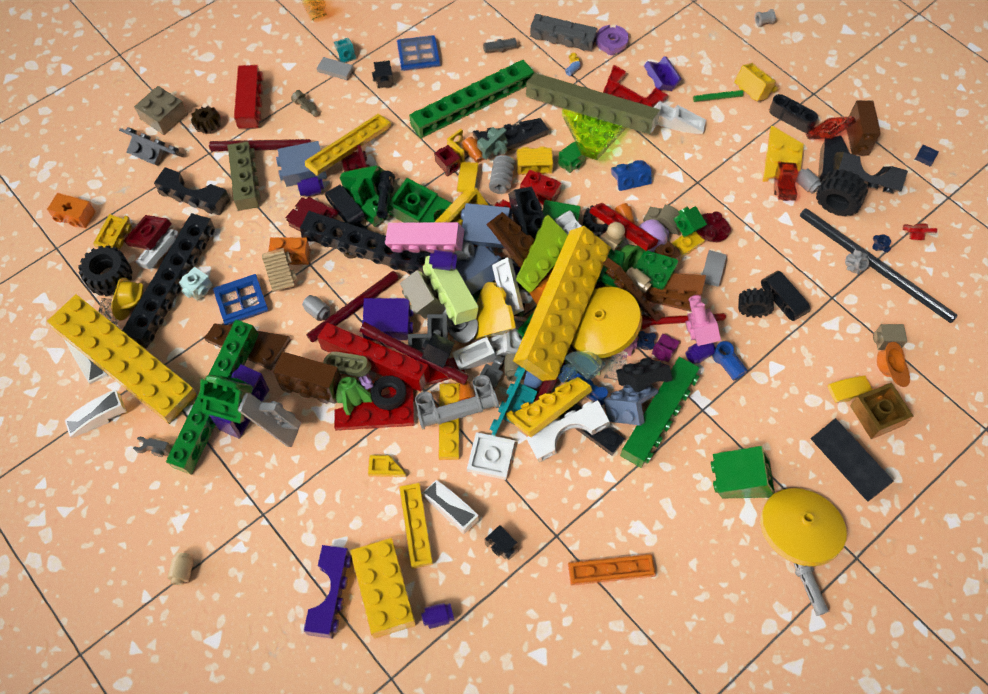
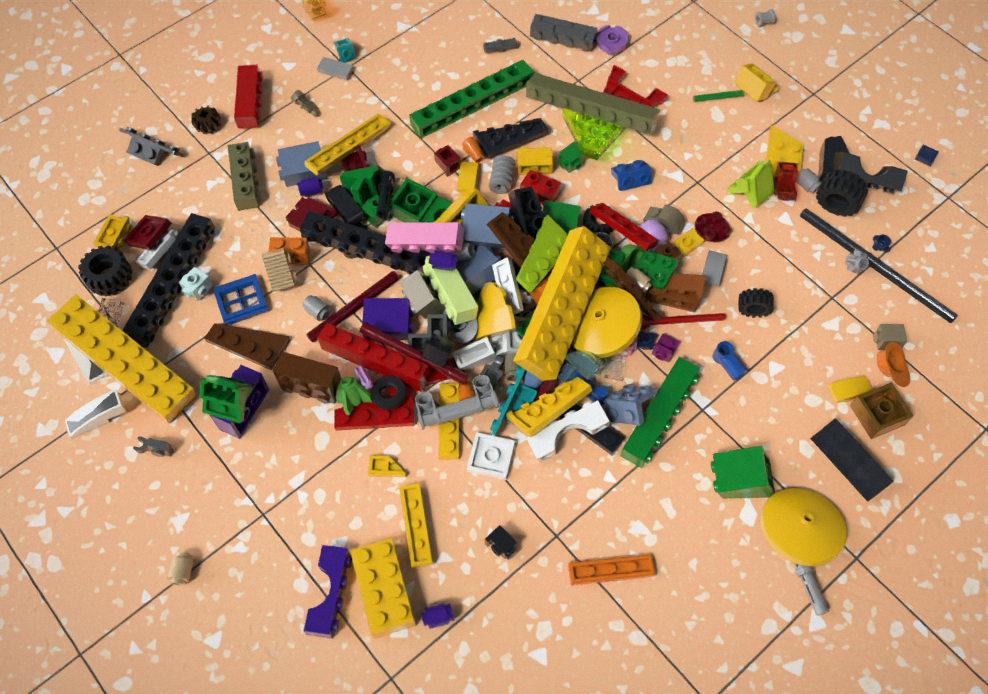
(71, 210): orange brick -> none
(125, 298): yellow piece -> none
(160, 110): dark tan brick -> none
(199, 425): green brick -> none
(210, 198): black arch -> none
(258, 144): dark red axle -> none
(271, 418): light grey bracket -> none
(349, 363): olive plate -> none
(383, 74): black brick -> none
(418, 52): clear piece -> none
(450, 506): slope -> none
(454, 145): yellow bracket -> none
(496, 143): sand green hips -> none
(567, 222): white bracket -> none
(574, 64): medium blue arm -> none
(614, 235): tan tile -> none
(626, 211): orange cone -> none
(643, 374): black brick -> none
(663, 74): dark purple bracket -> none
(680, 119): white slope -> none
(689, 220): green brick -> none
(697, 354): dark purple brick -> none
(701, 323): bright pink brick -> none
(755, 183): none -> lime piece
(786, 295): black beam -> none
(793, 113): black beam -> none
(830, 127): clear red plate -> none
(866, 130): reddish brown brick -> none
(918, 231): red animal -> none

